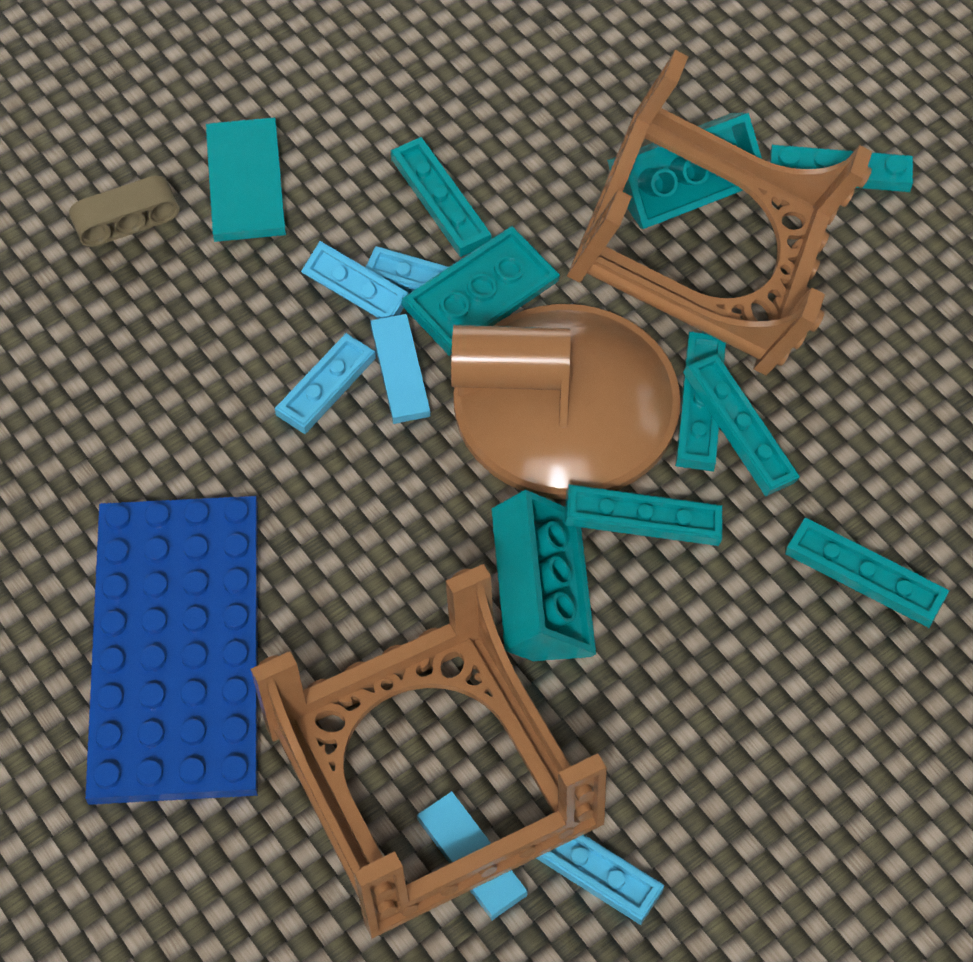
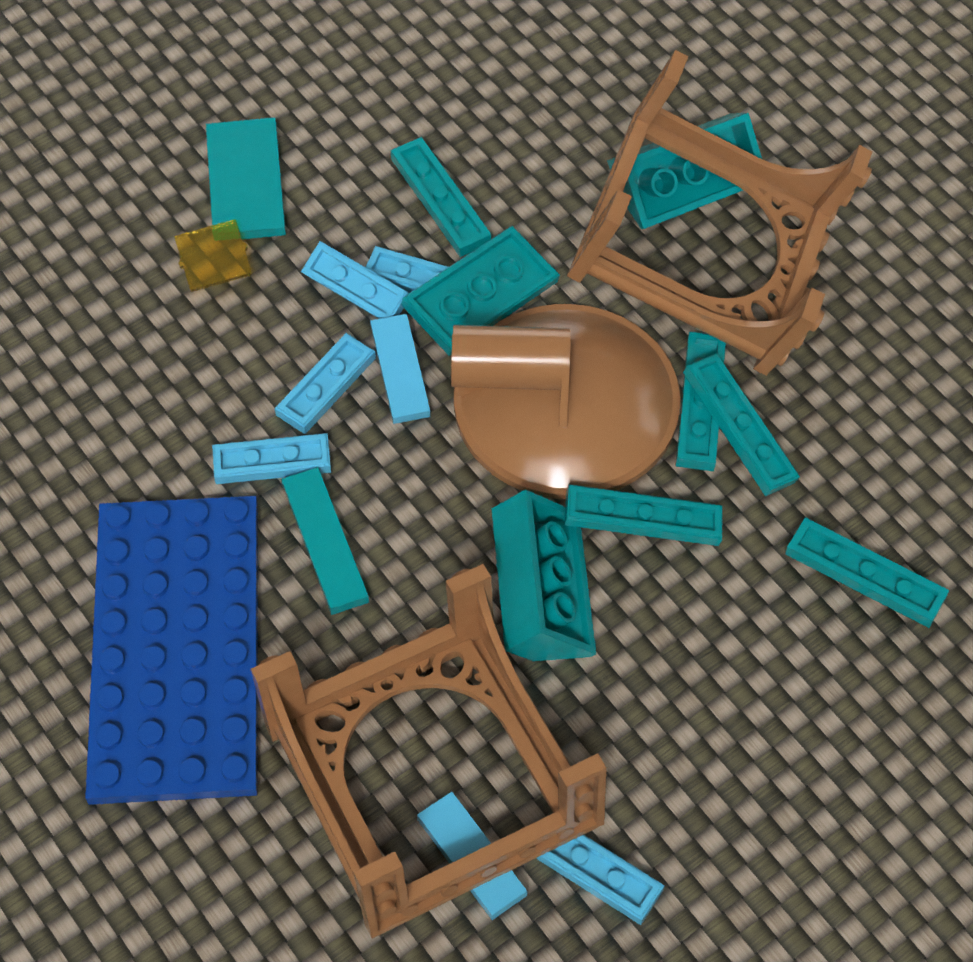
(123, 211): dark tan beam -> none
(213, 255): none -> clear yellow piece
(270, 458): none -> medium azure tile
(325, 541): none -> teal tile
(888, 171): teal plate -> none

